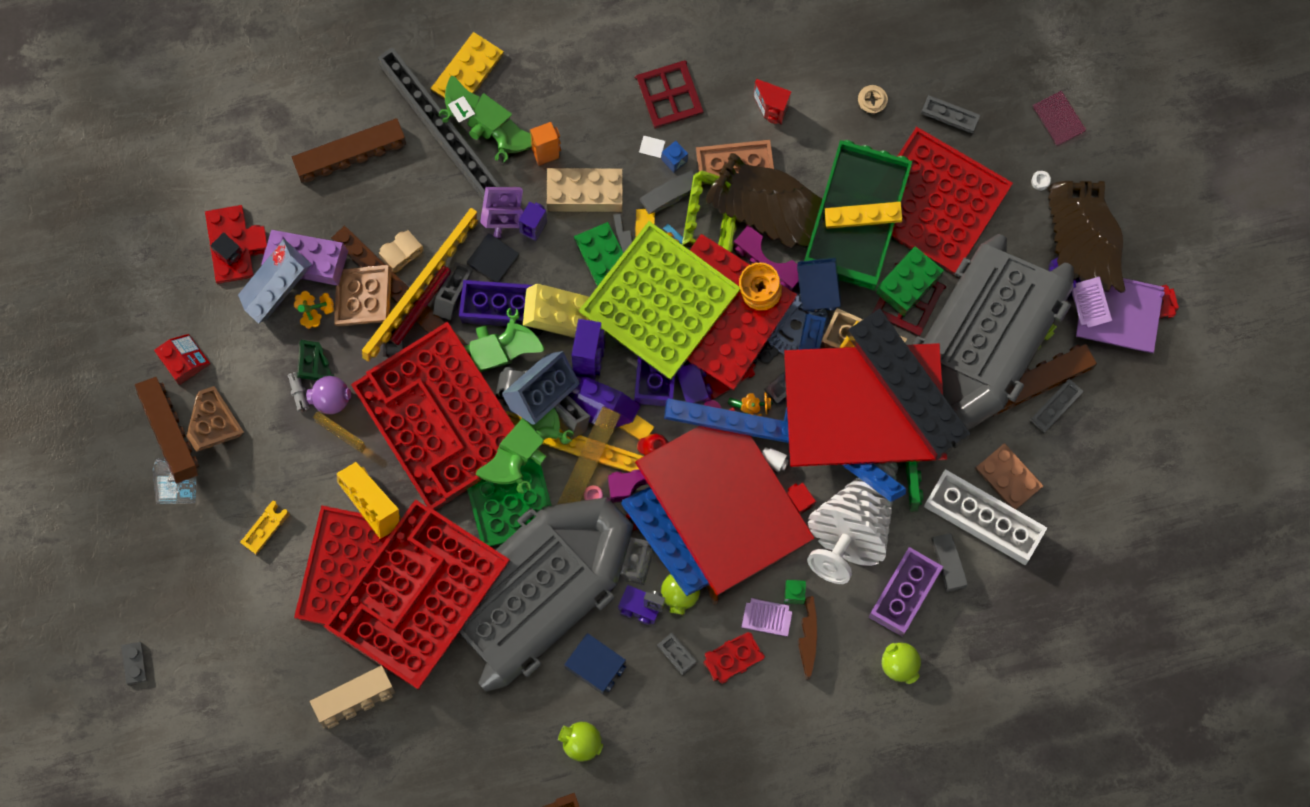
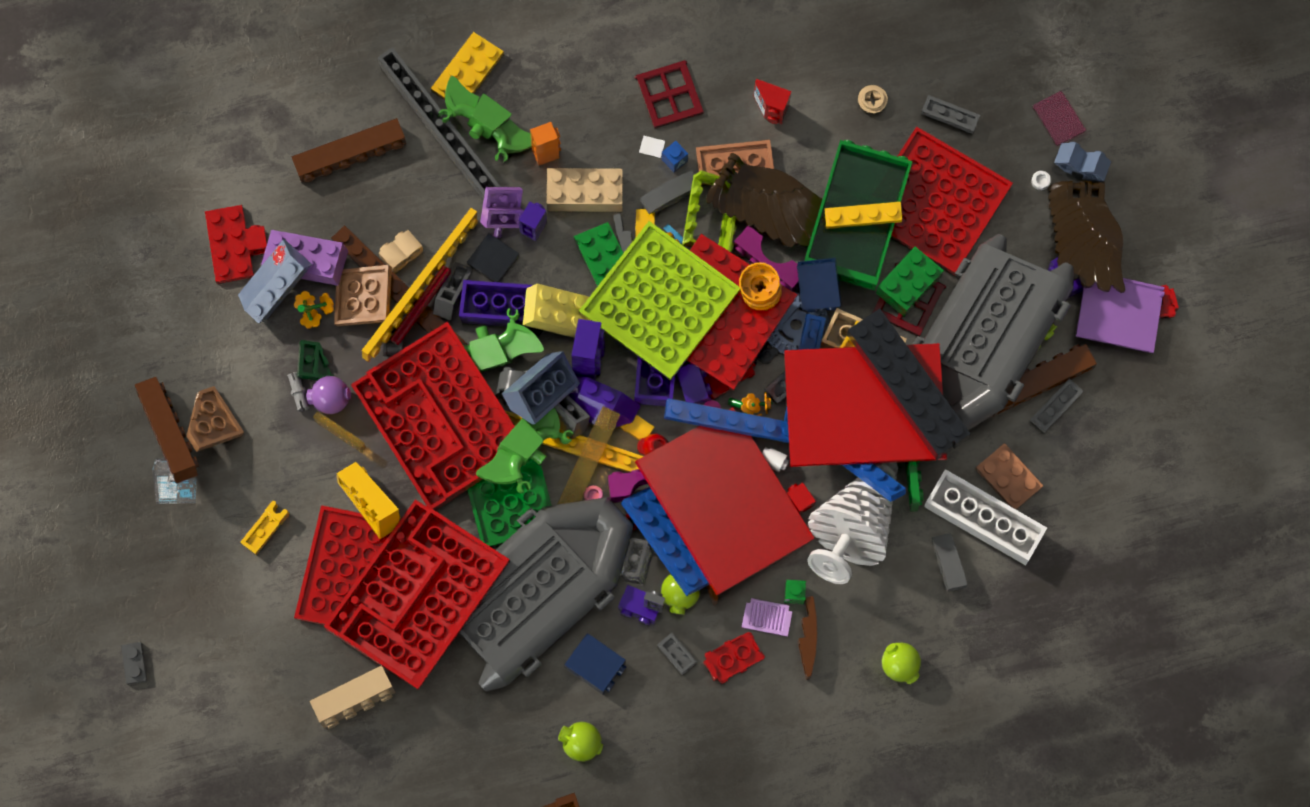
(182, 358): red slope -> none
(226, 249): black brick -> none
(461, 109): white sticker -> none
(905, 592): medium lavender brick -> none
(1090, 164): none -> sand blue brick
(1091, 302): lavender window -> none

